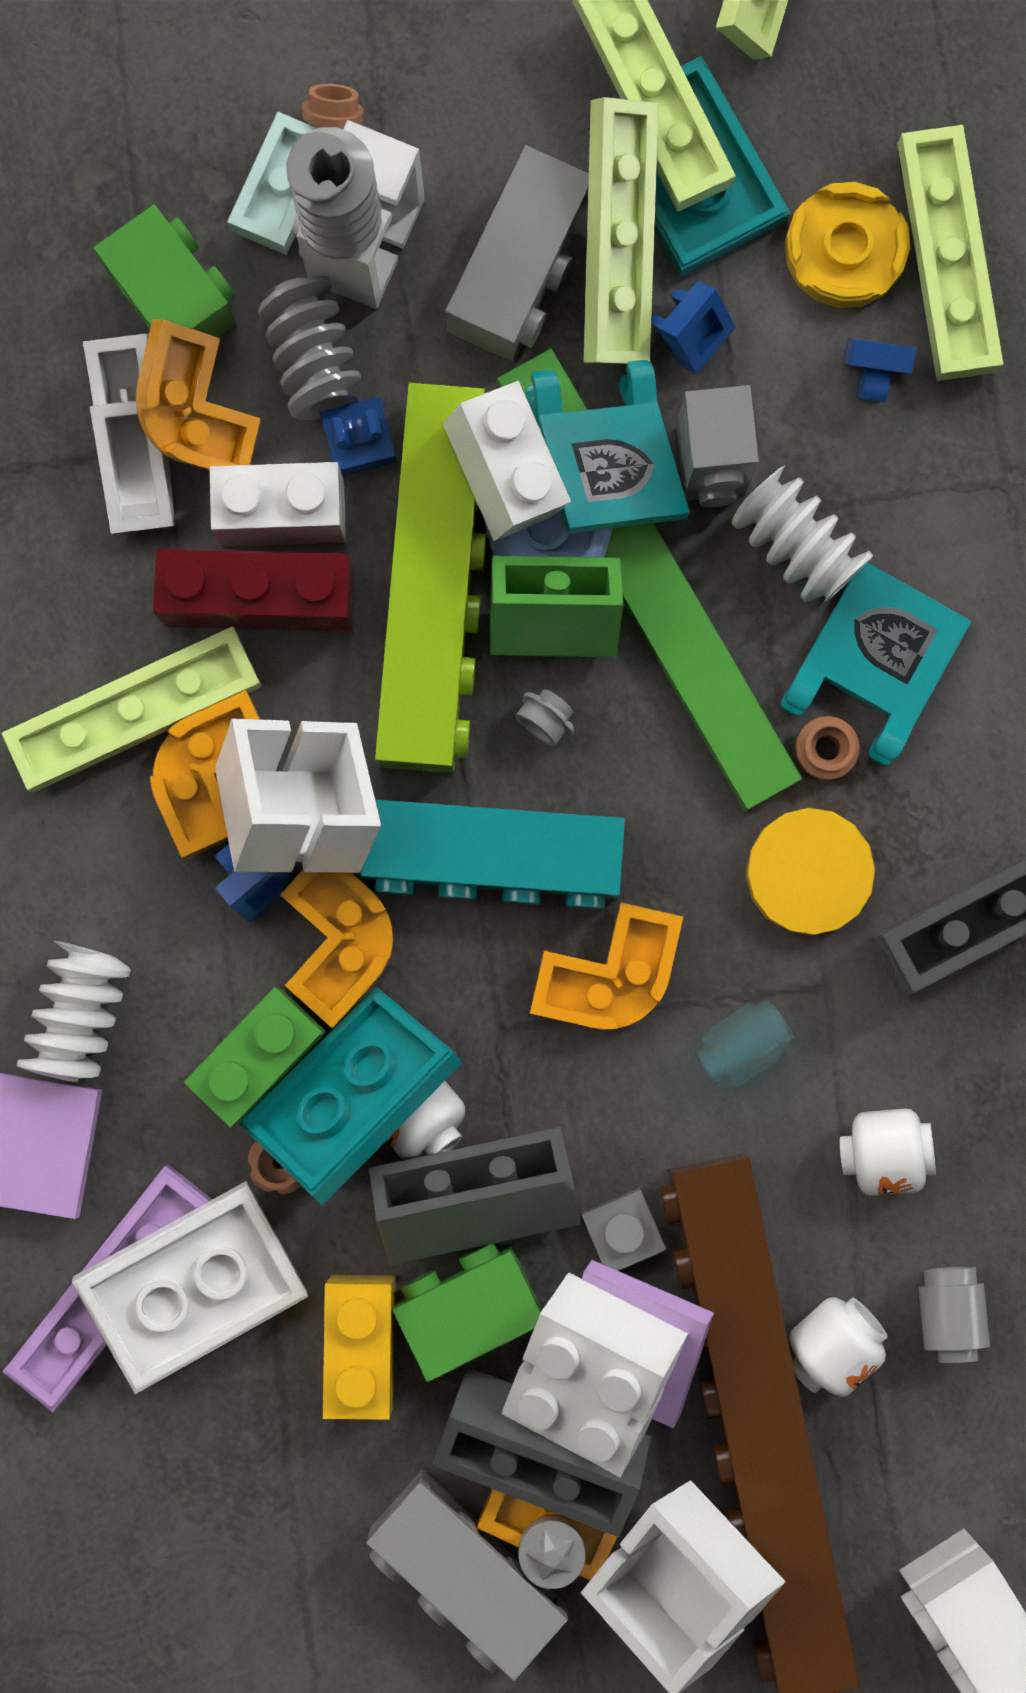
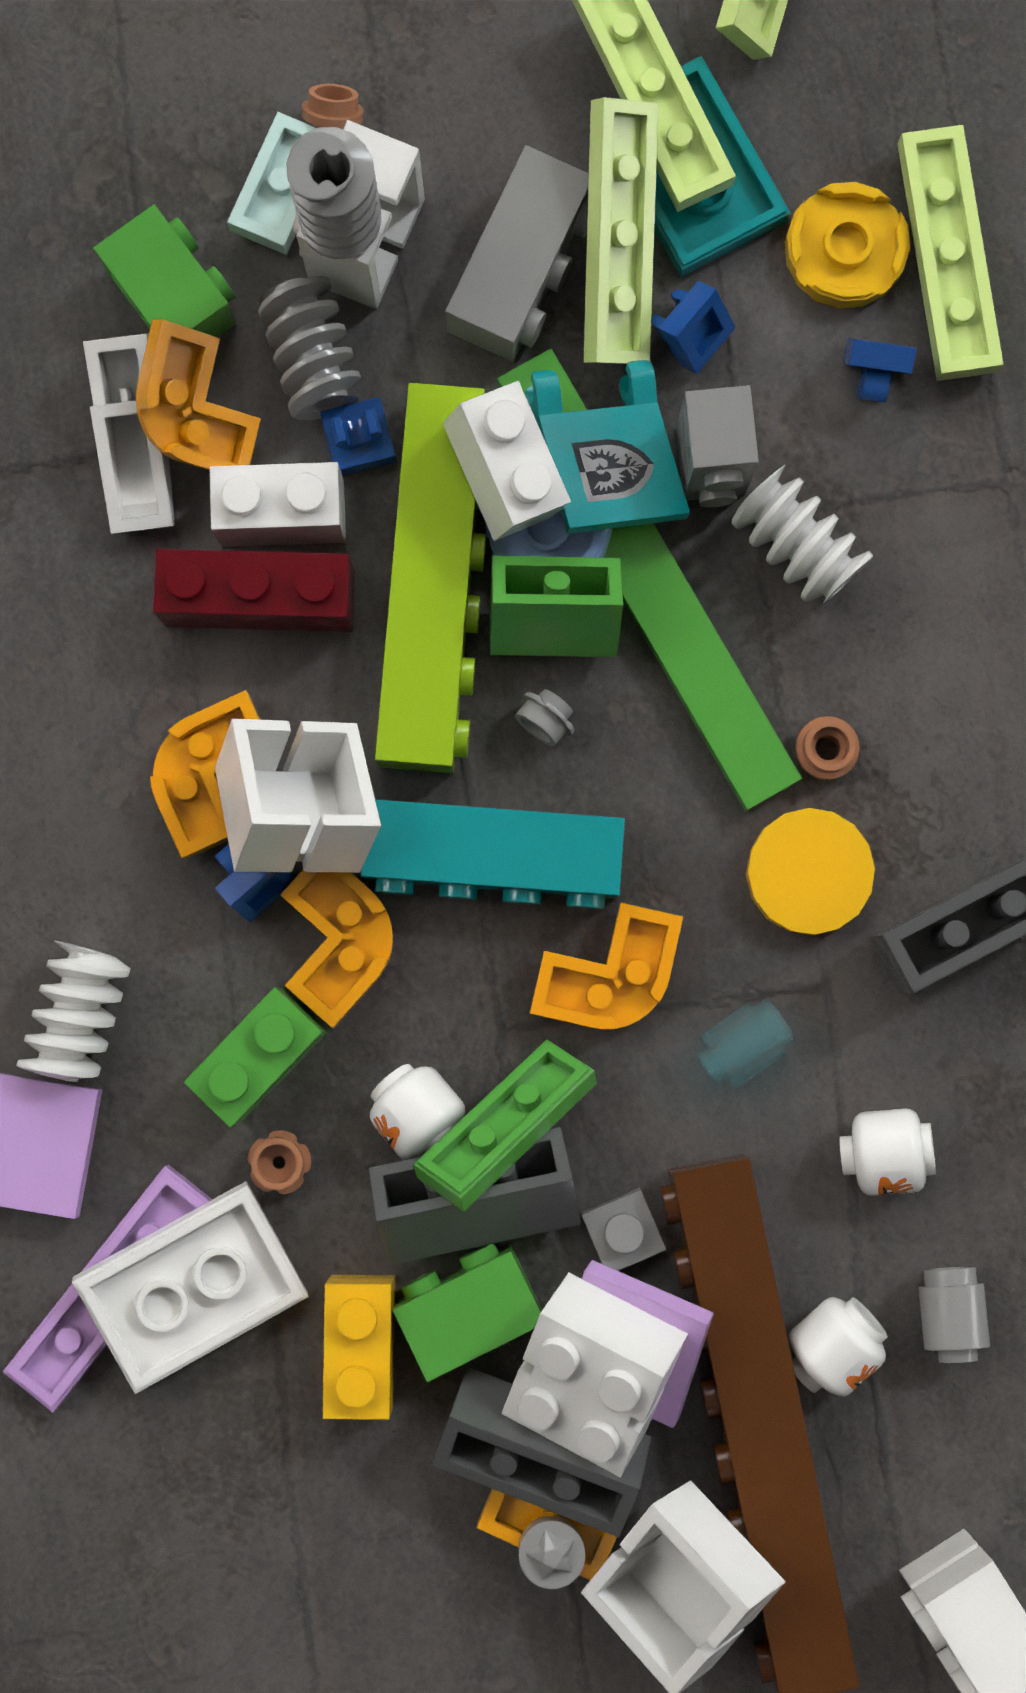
(129, 710): yellowish green plate -> none
(350, 1094): teal tile -> none
(465, 1577): light grey brick -> none
(504, 1125): none -> bright green tile
(884, 650): teal flag -> none

